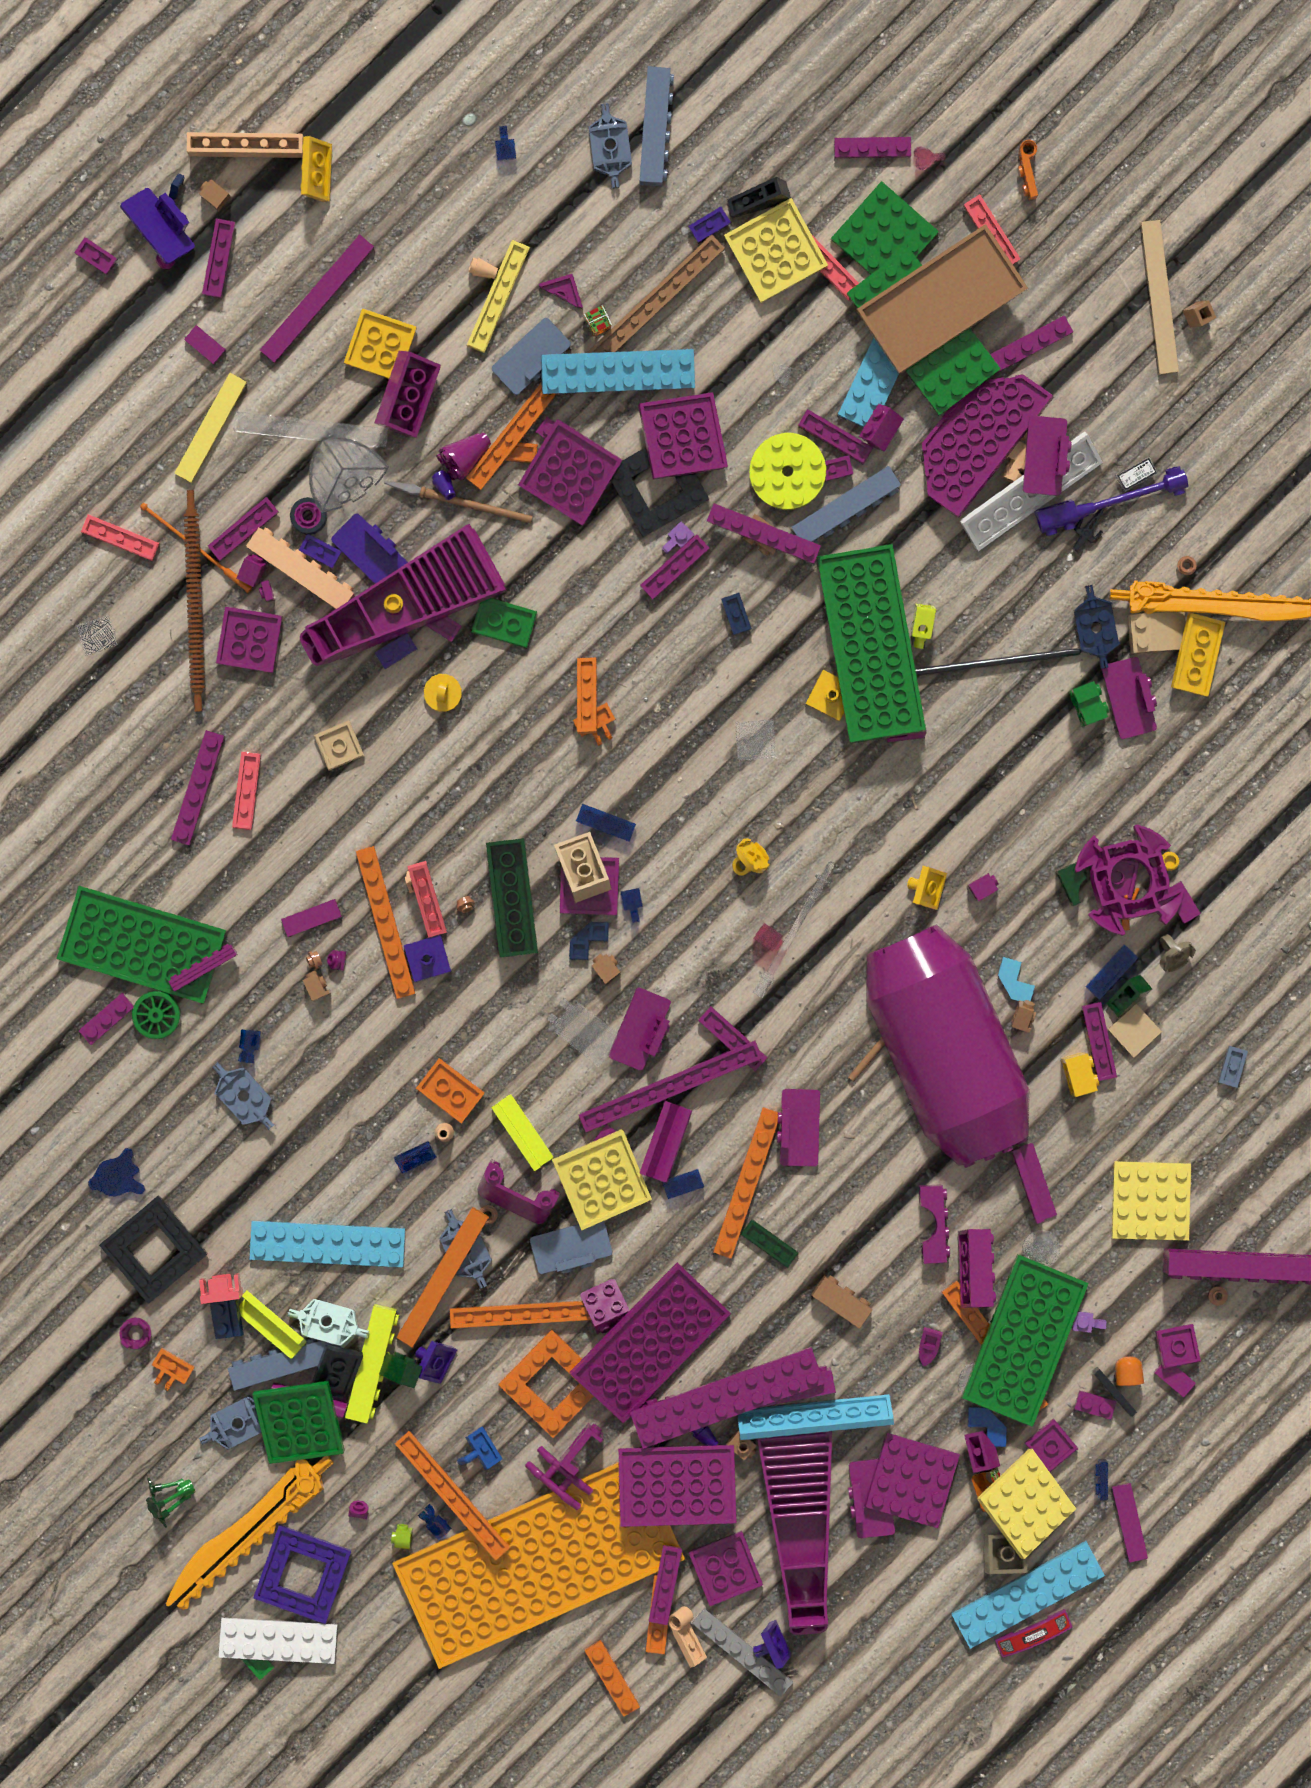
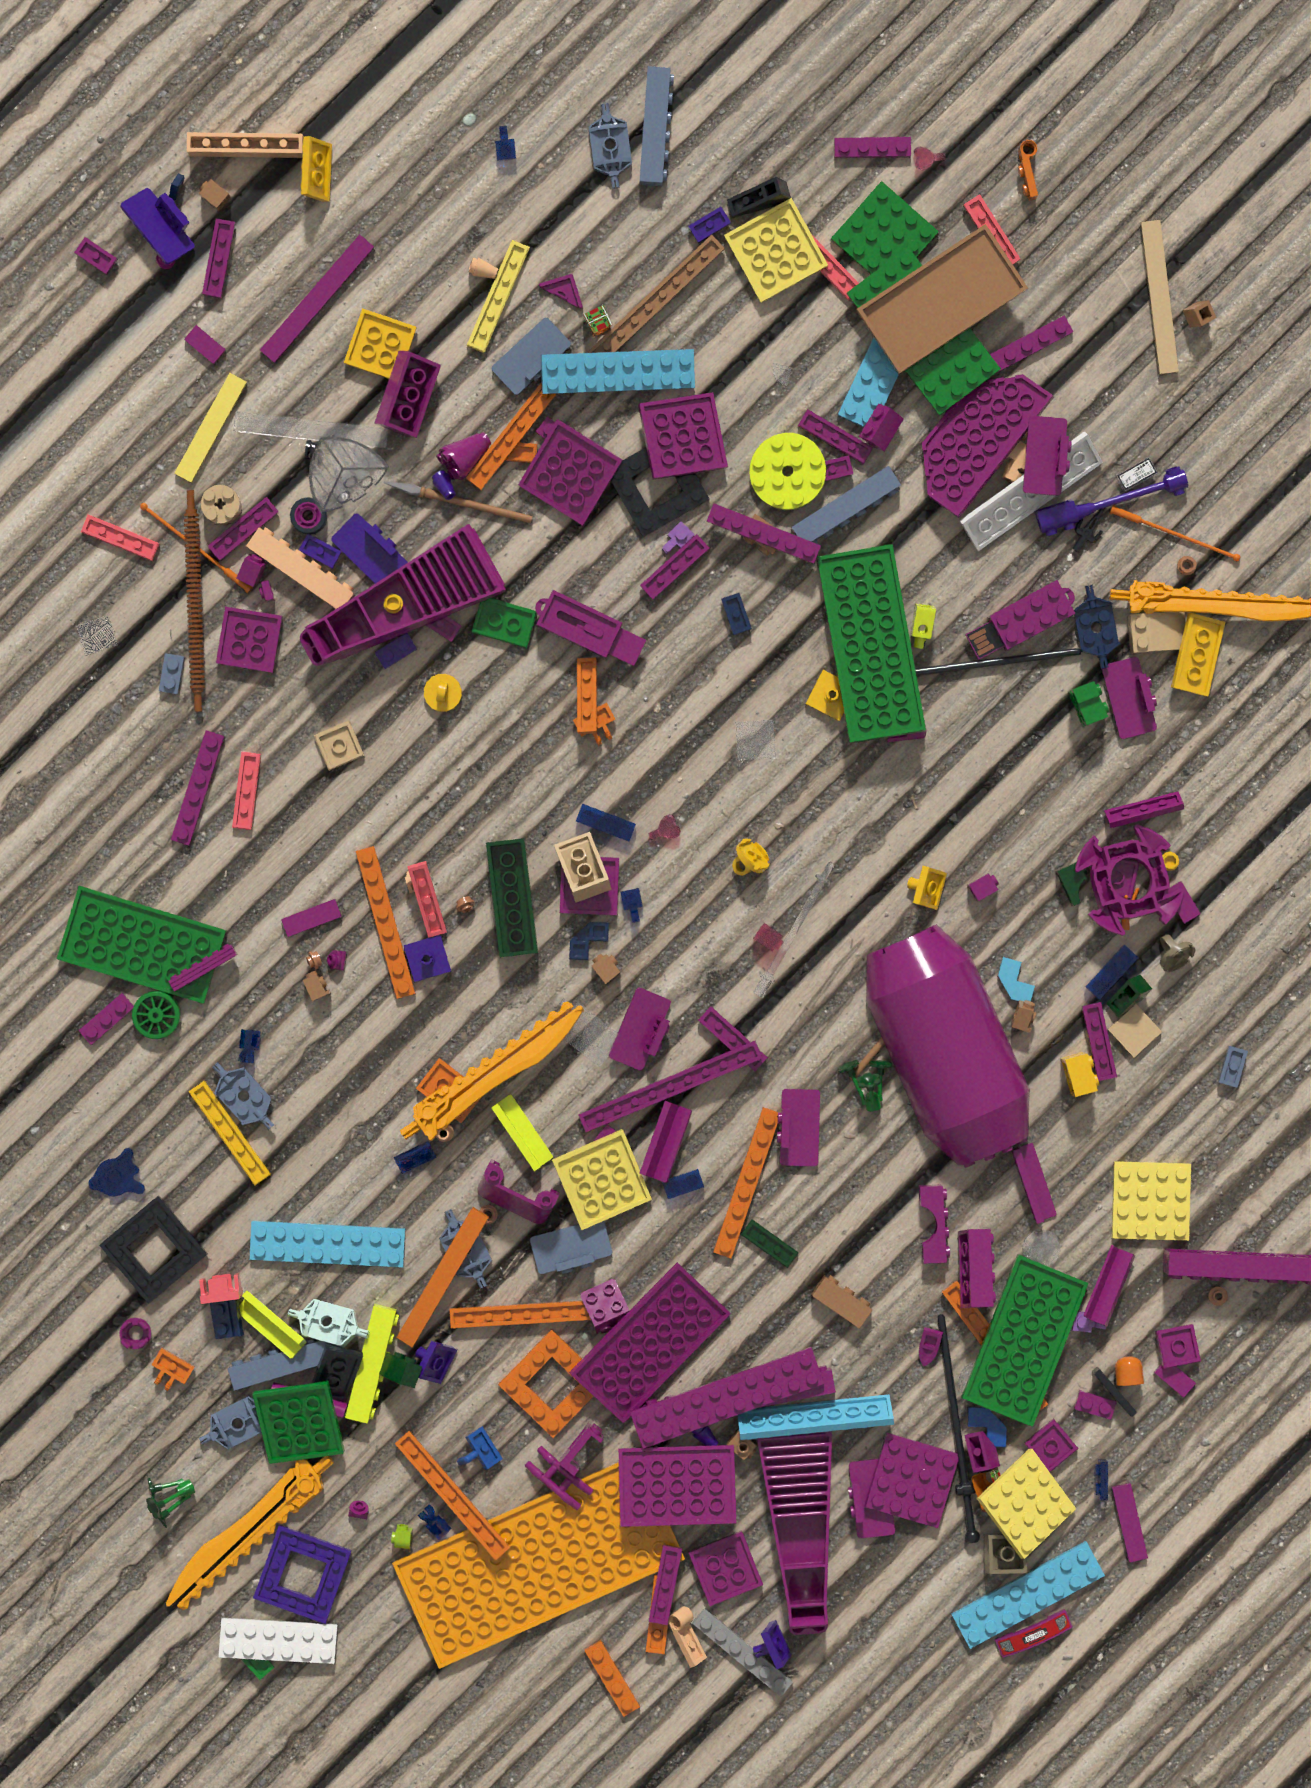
(171, 673): none -> sand blue plate
(212, 498): none -> tan brick
(229, 1133): none -> yellow tile
(312, 446): none -> black wheel
(440, 1110): none -> light orange piece
(588, 628): none -> magenta piece
(667, 828): none -> clear pink rock
(868, 1081): none -> dark green plant
(964, 1488): none -> black bar
(1022, 620): none -> magenta piece
(1109, 1286): none -> magenta panel
(1137, 519): none -> orange piece
(1144, 809): none -> magenta plate

